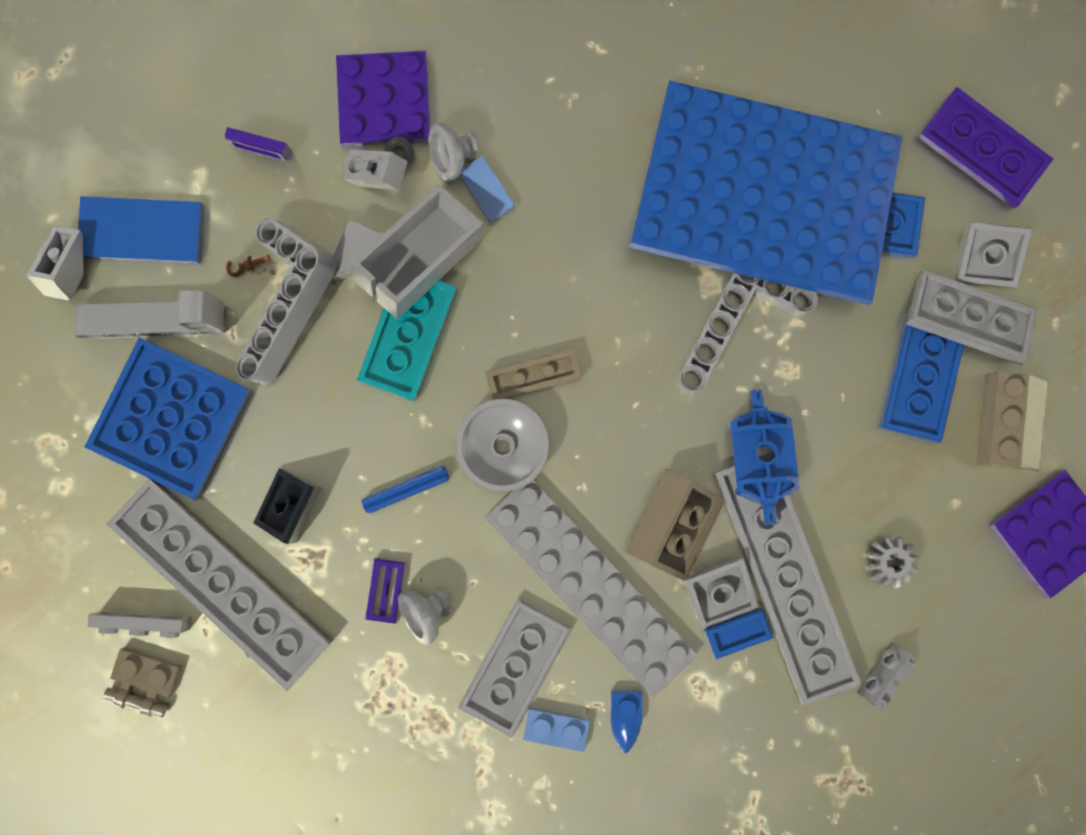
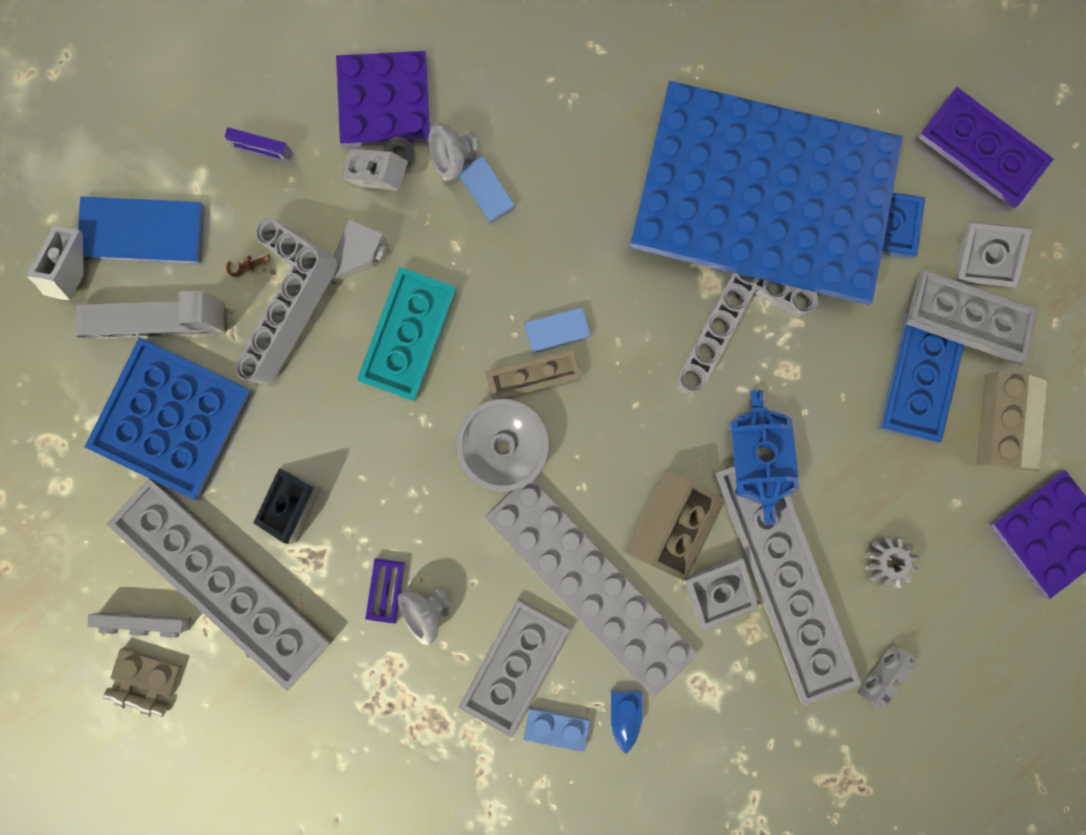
(405, 489): blue axle -> none
(417, 251): light grey piece -> none
(557, 330): none -> medium blue tile
(738, 633): blue tile -> none

